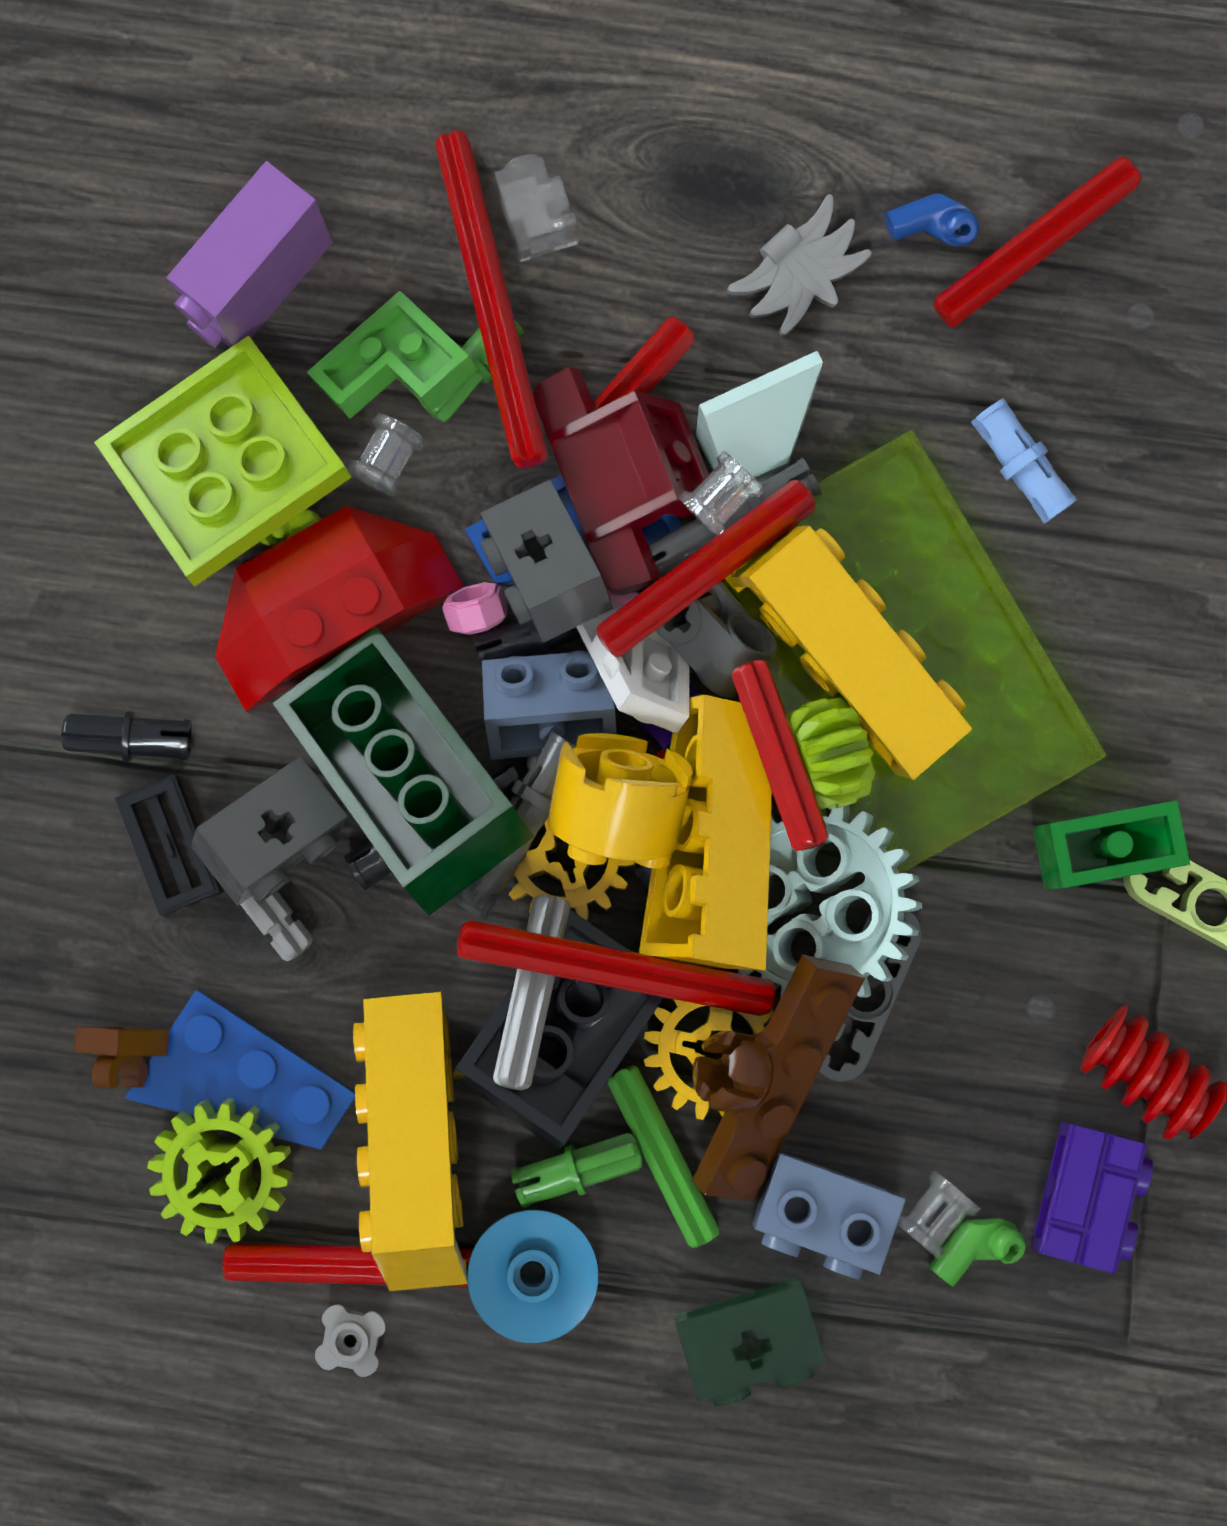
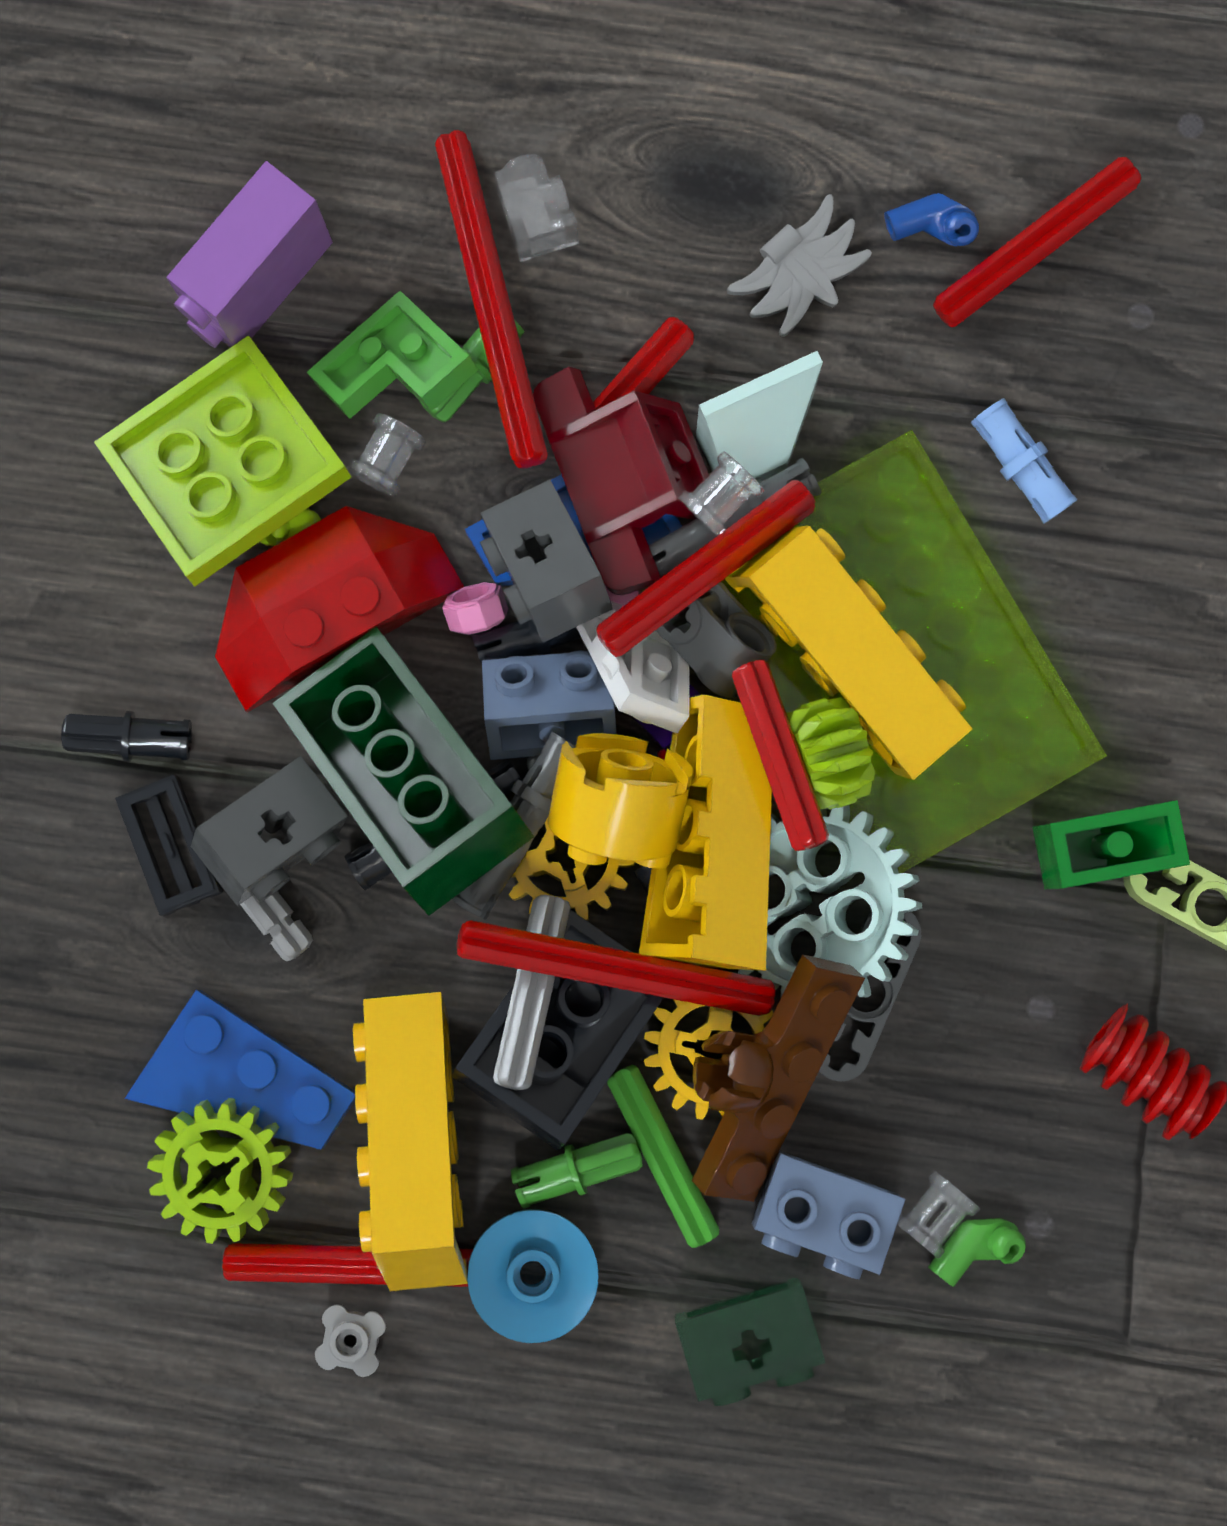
(123, 1049): reddish brown tile -> none
(1091, 1198): dark purple brick -> none

